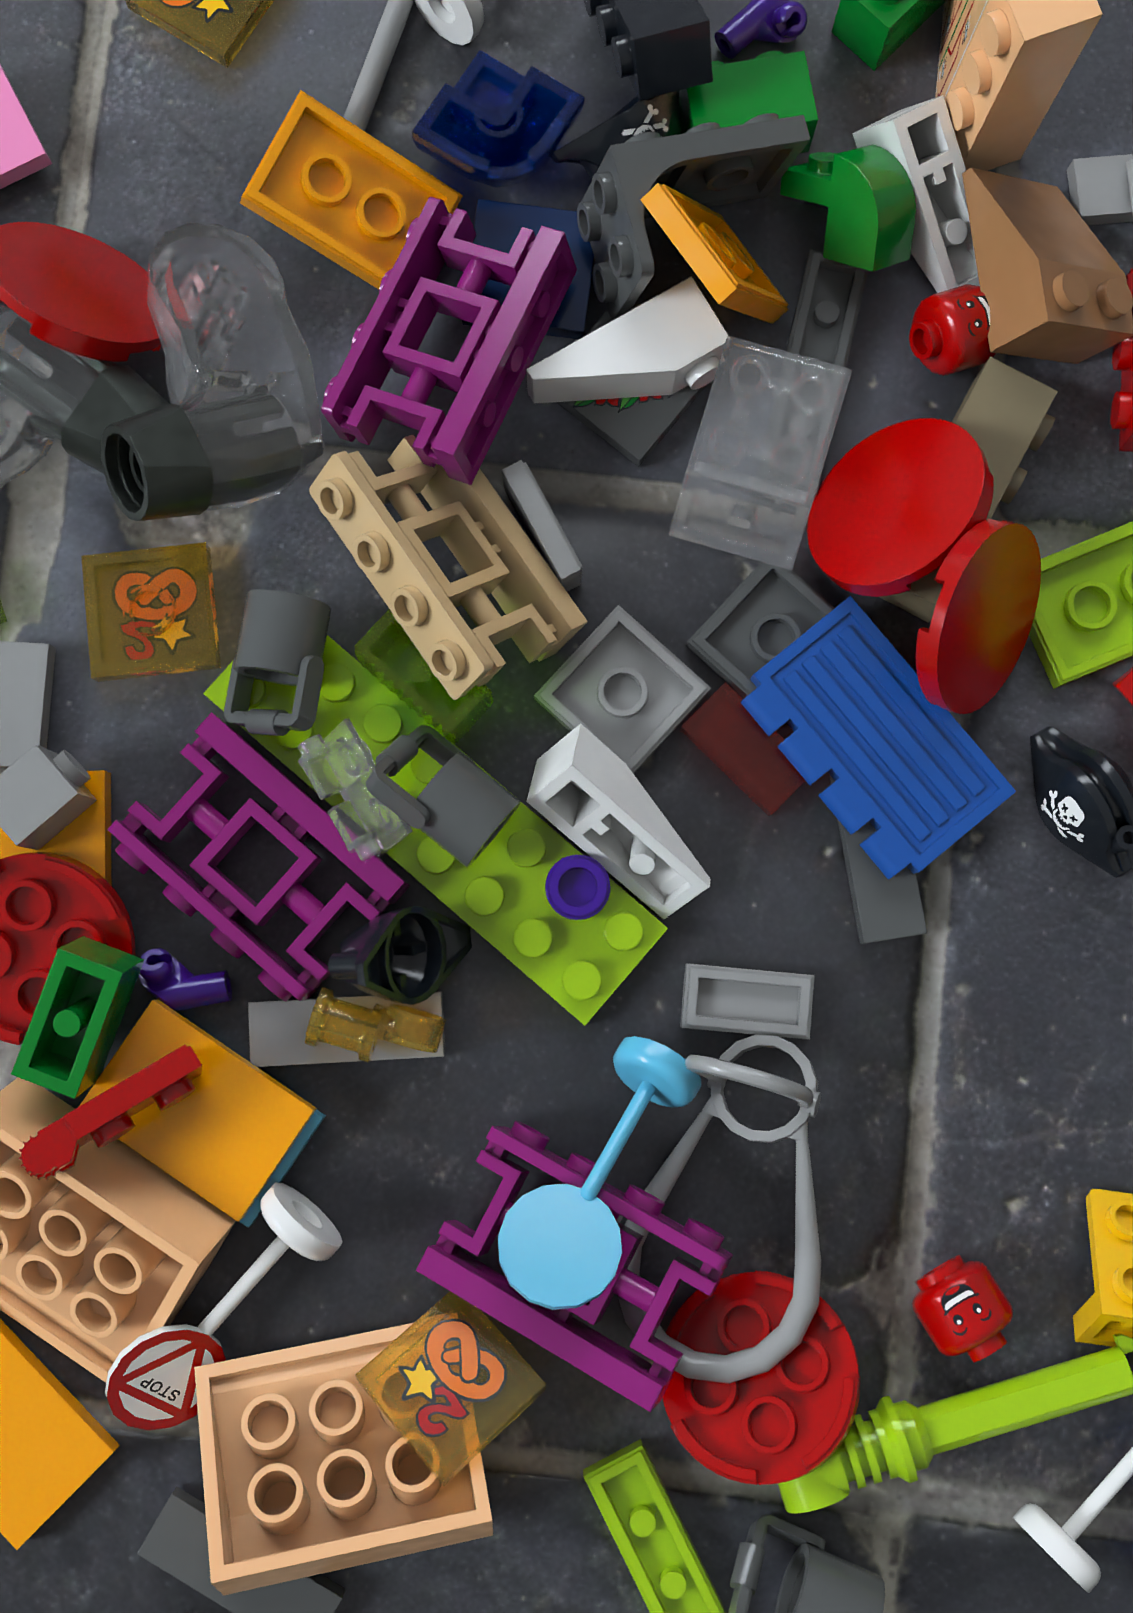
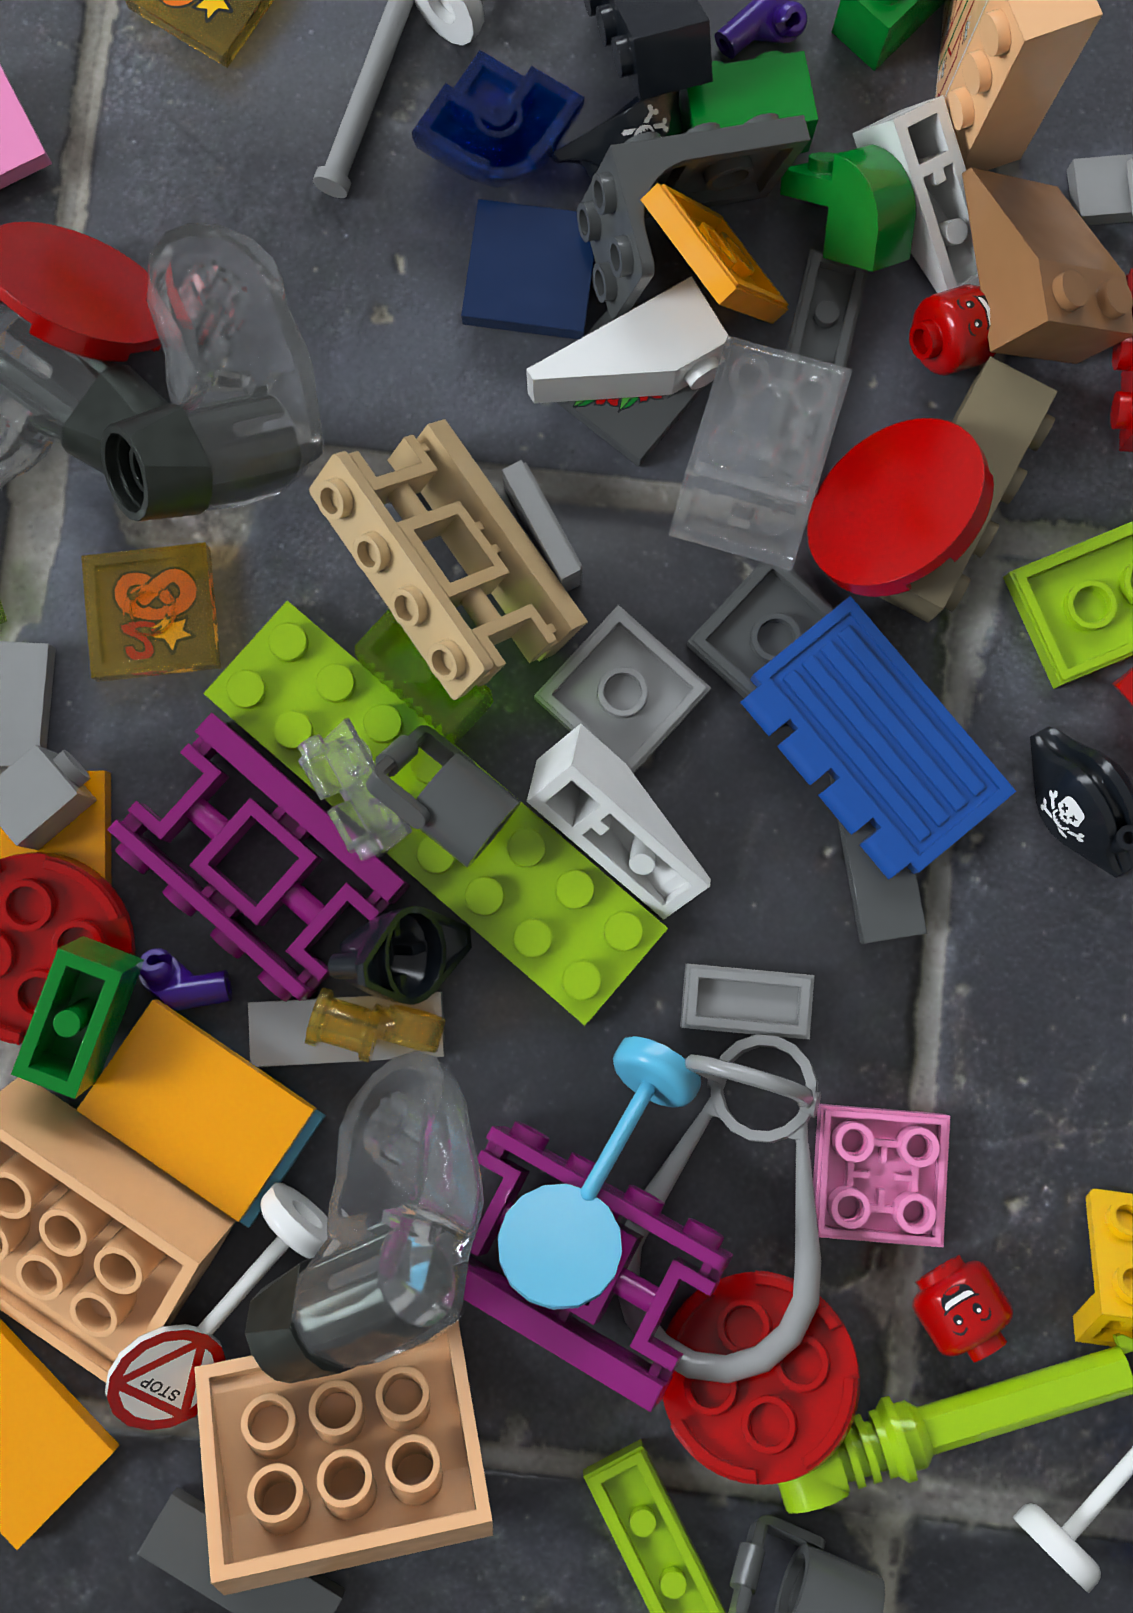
(110, 1113): red hinge -> none
(280, 644): dark grey piece -> none
(341, 190): light orange tile -> none
(395, 1232): none -> clear piece
(450, 1384): clear yellow tile -> none
(490, 359): magenta fence -> none
(577, 887): dark purple tile -> none
(743, 749): clear red tile -> none
(881, 1175): none -> bright pink tile
(980, 615): red tile -> none

